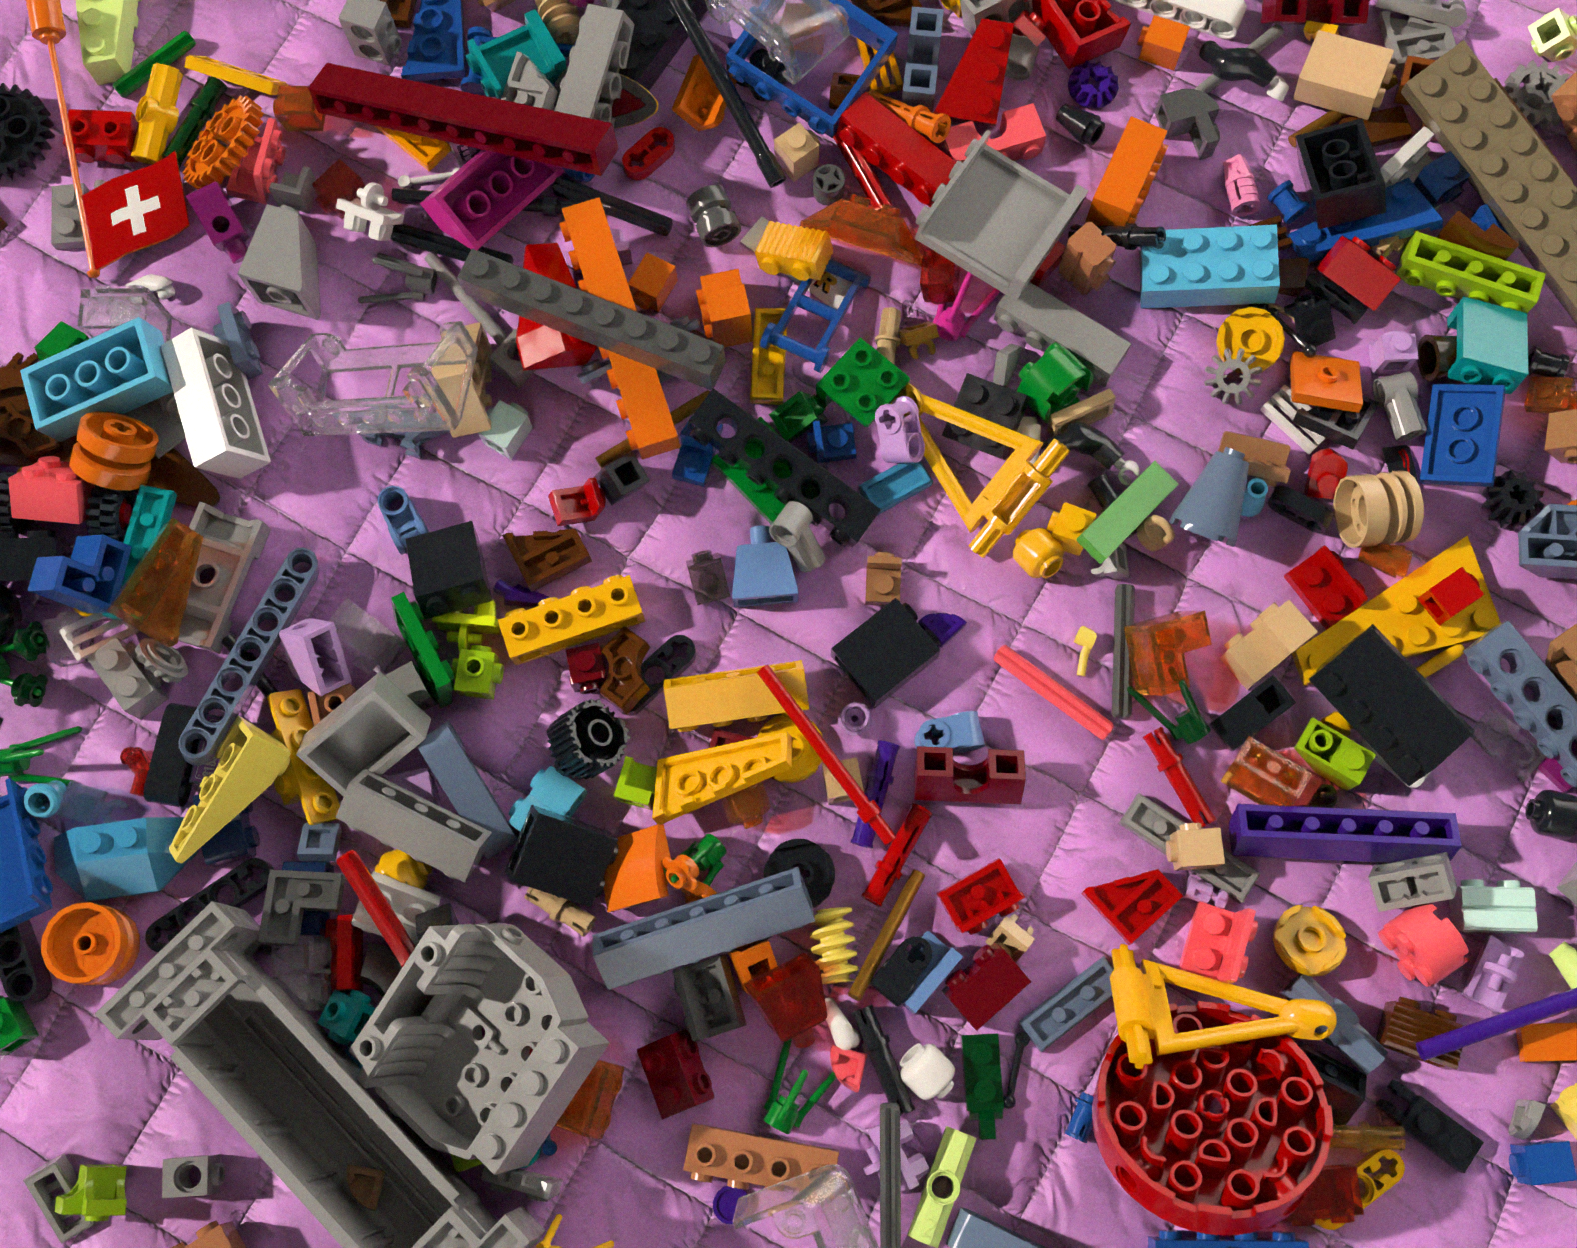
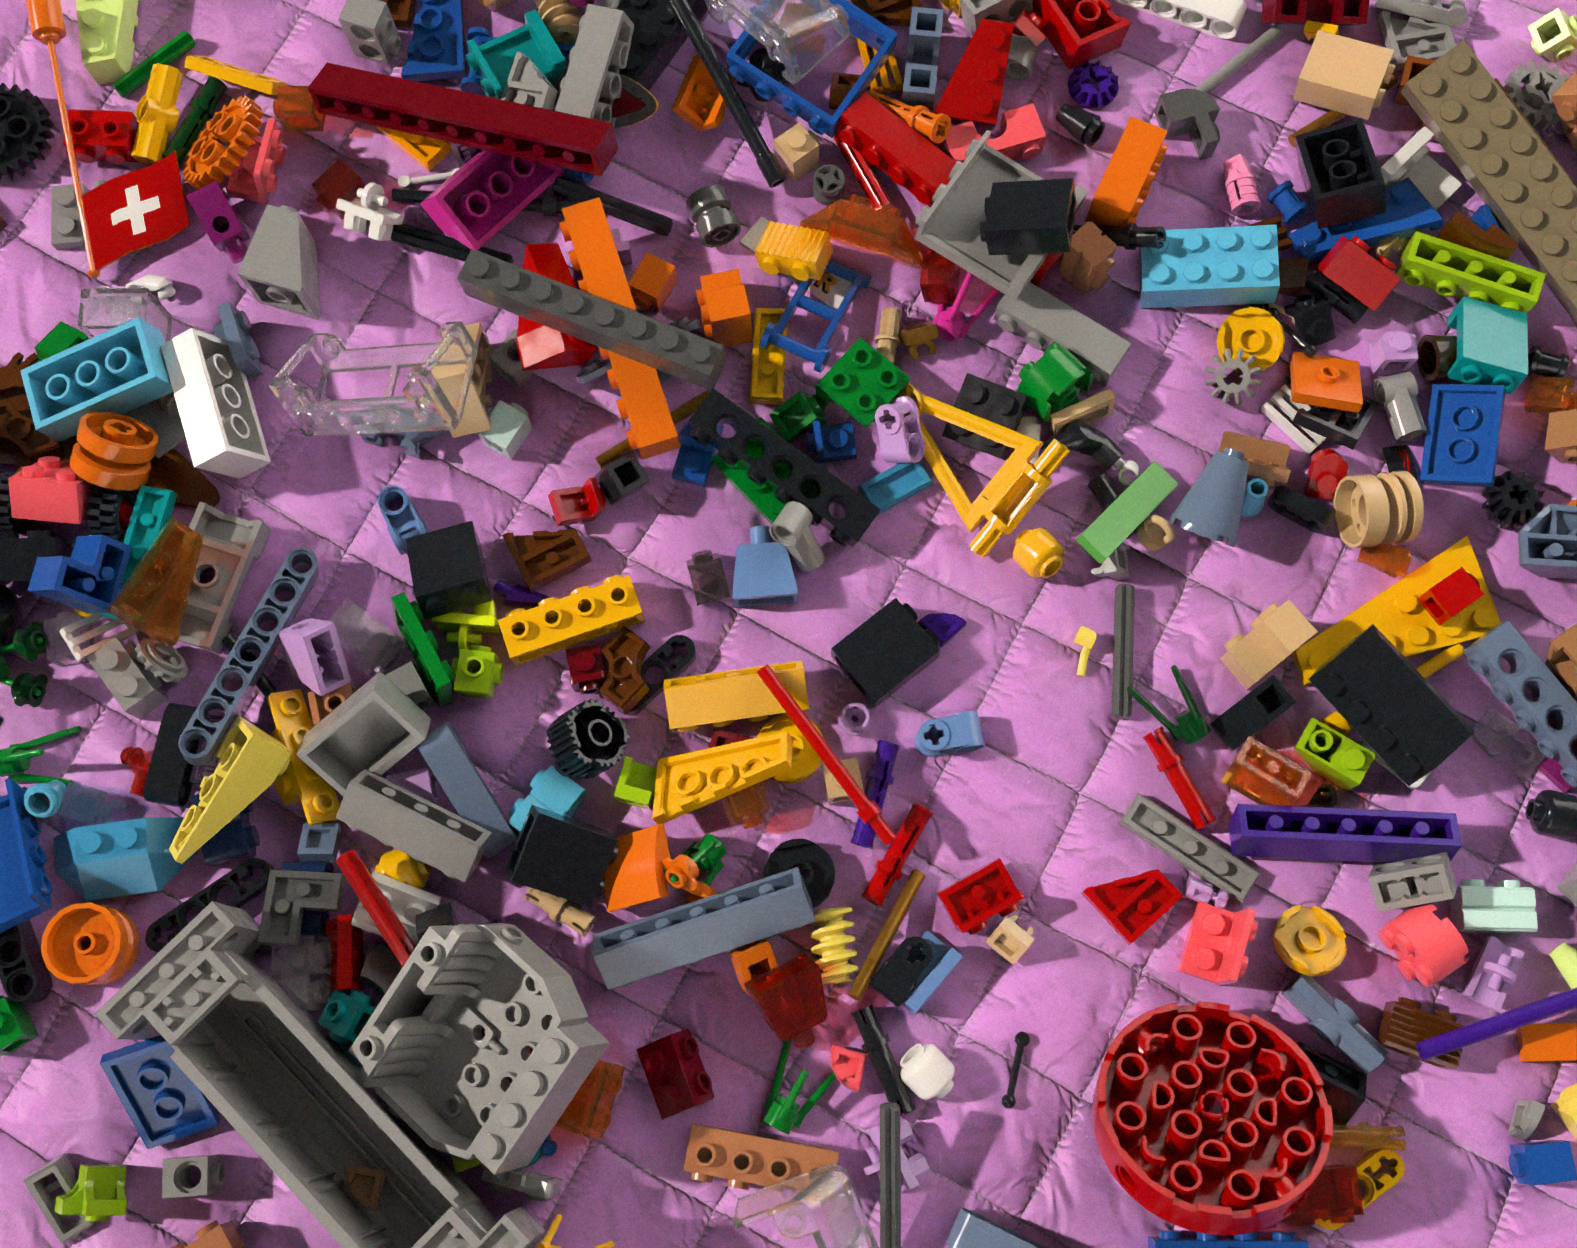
(157, 1092): none -> blue plate
(295, 190): light grey panel -> none
(418, 278): dark grey plant -> none
(470, 303): light grey bar -> none
(651, 156): red beam -> none
(709, 998): dark grey bracket -> none
(725, 1203): dark purple piece -> none
(841, 1029): white arm -> none
(883, 578): medium nougat bracket -> none
(933, 1211): yellowish green piece -> none
(983, 1081): dark green hinge -> none
(985, 985): dark red brick -> none
(994, 780): dark red arch -> none
(1006, 363): light grey tile -> none
(1029, 217): none -> black brick
(1053, 692): coral axle -> none
(1069, 525): yellow brick -> none
(1069, 1005): sand blue tile -> none
(1081, 1120): blue pin -> none
(1145, 1013): yellow piece -> none
(1159, 647): clear orange brick -> none
(1162, 42): orange brick -> none
(1195, 847): tan brick -> none
(1243, 64): black arm -> none
(1326, 587): red bracket -> none
(1385, 126): reddish brown tile -> none
(1432, 1128): black hinge -> none
(1442, 180): dark blue brick -> none

